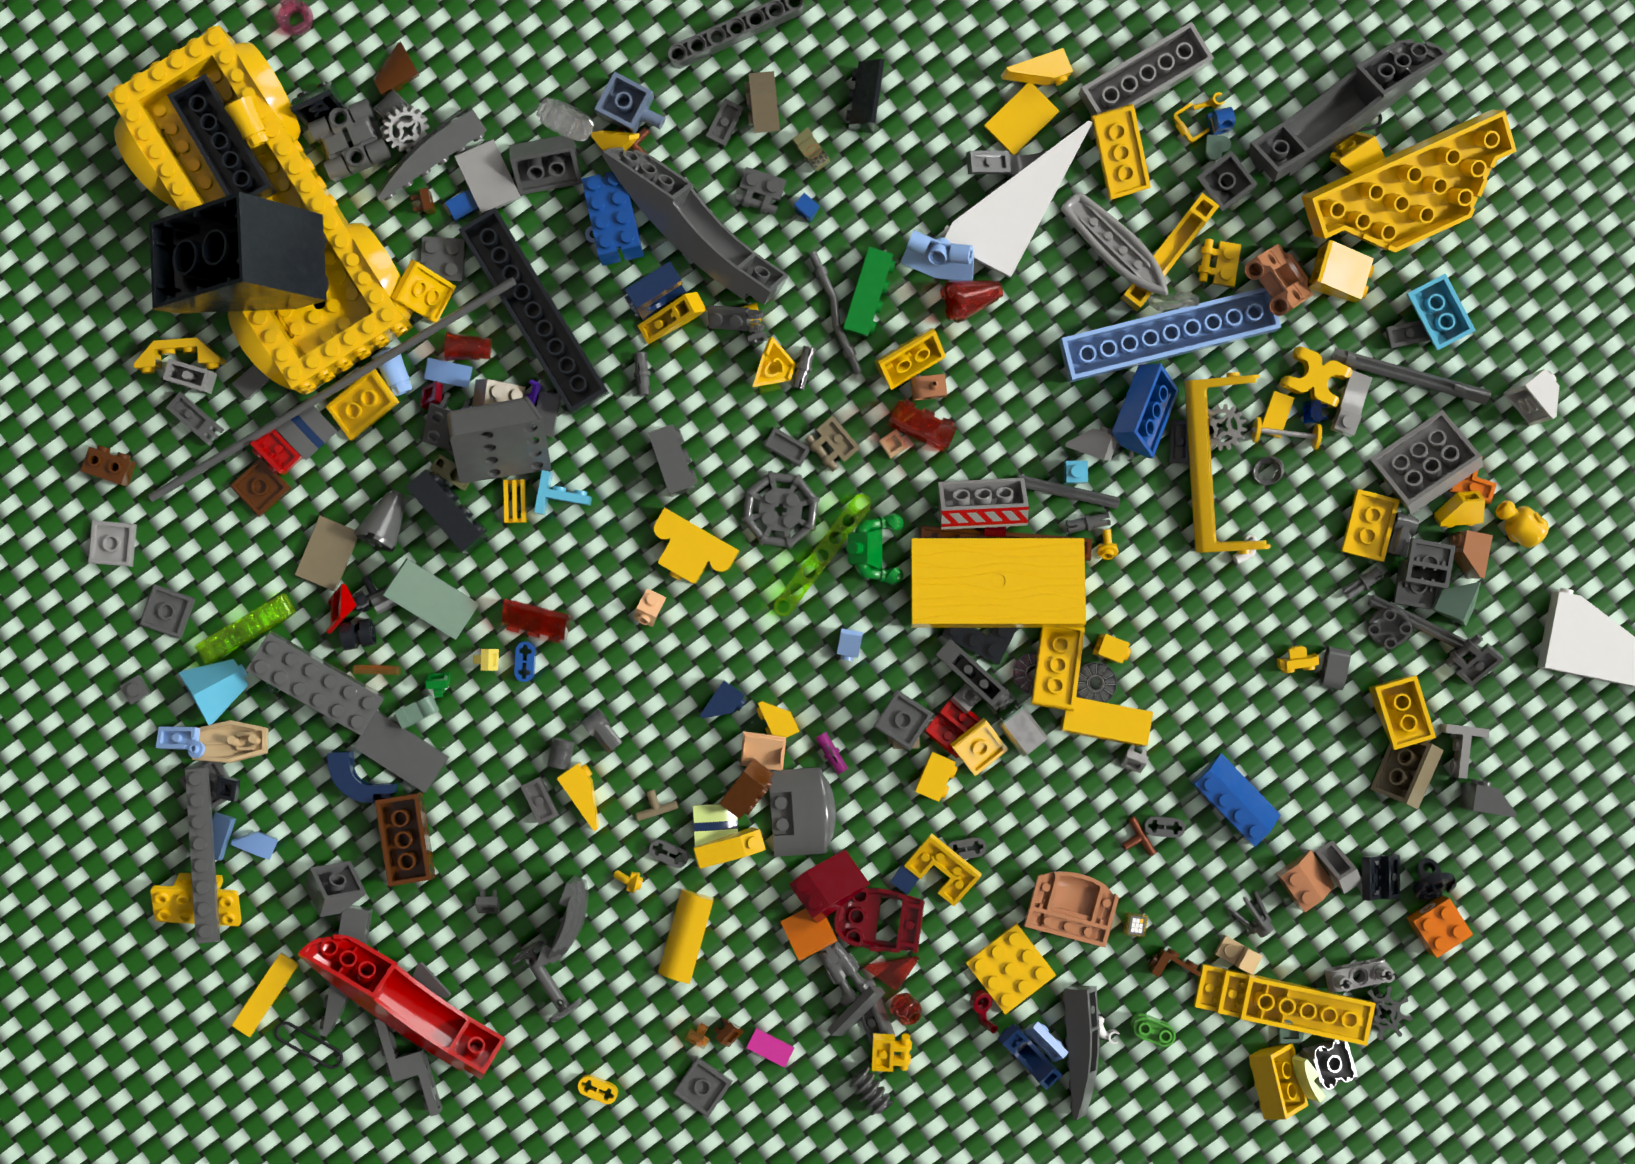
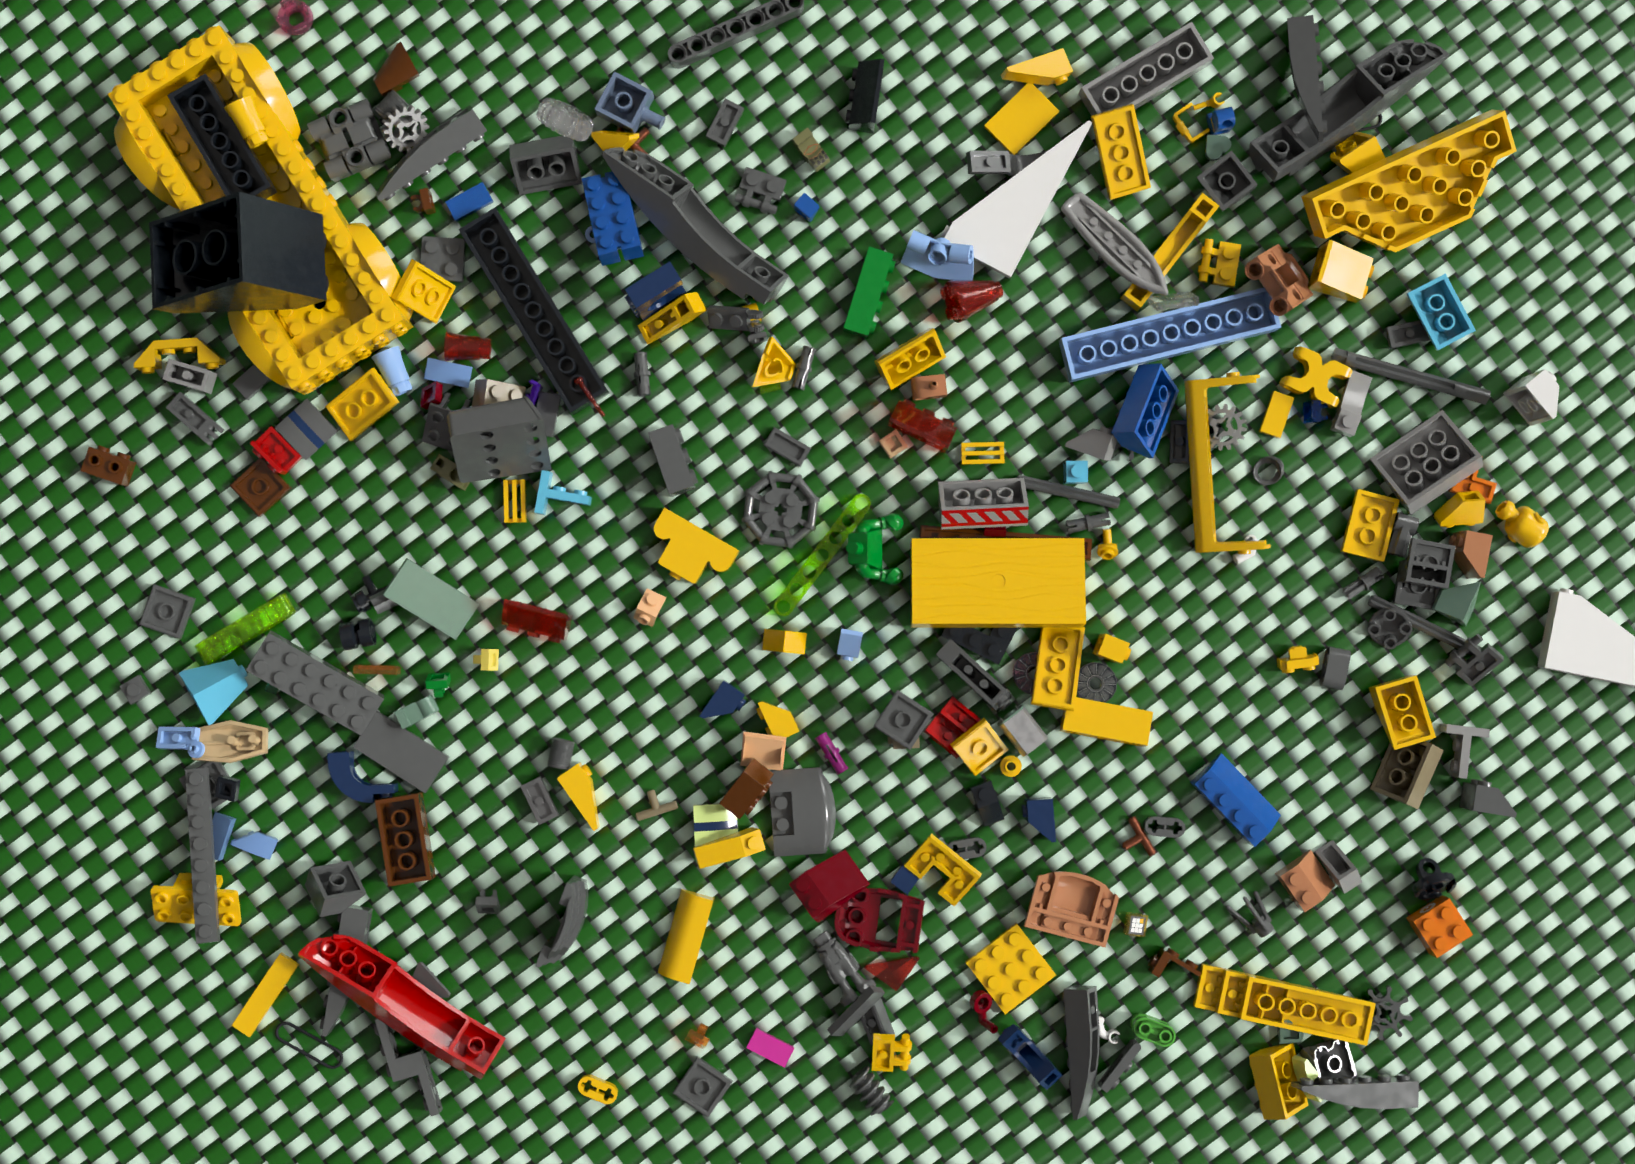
(112, 543): light grey tile -> none
(316, 103): black slope -> none
(327, 553): dark tan tile -> none
(333, 389): dark grey piece -> none
(341, 606): red slope -> none
(383, 522): dark grey cone -> none
(448, 513): black brick -> none
(487, 177): light grey tile -> none
(519, 661): blue beam -> none
(546, 982): dark grey hose -> none
(579, 381): none -> clear red piece
(599, 727): dark grey piece -> none
(633, 882): yellow plate -> none
(666, 858): dark grey beam -> none
(729, 1033): reddish brown tile -> none
(763, 99): dark tan brick -> none
(784, 641): none -> yellow slope
(807, 934): orange tile -> none
(821, 273): dark grey bar -> none
(837, 439): dark tan plate -> none
(905, 1009): clear red head -> none
(935, 776): yellow brick -> none
(964, 453): none -> yellow tile
(965, 698): light grey tile -> none
(987, 802): none -> black slope
(1004, 762): none -> yellow plate
(1040, 814): none -> dark blue slope
(1040, 1035): light blue plate -> none
(1120, 1065): none -> dark grey hinge
(1134, 760): light grey tile -> none
(1238, 954): tan slope -> none
(1305, 70): none -> dark grey slope
(1315, 436): axle -> none
(1365, 1092): none -> slope
(1371, 972): light grey piece -> none
(1380, 877): black slope -> none

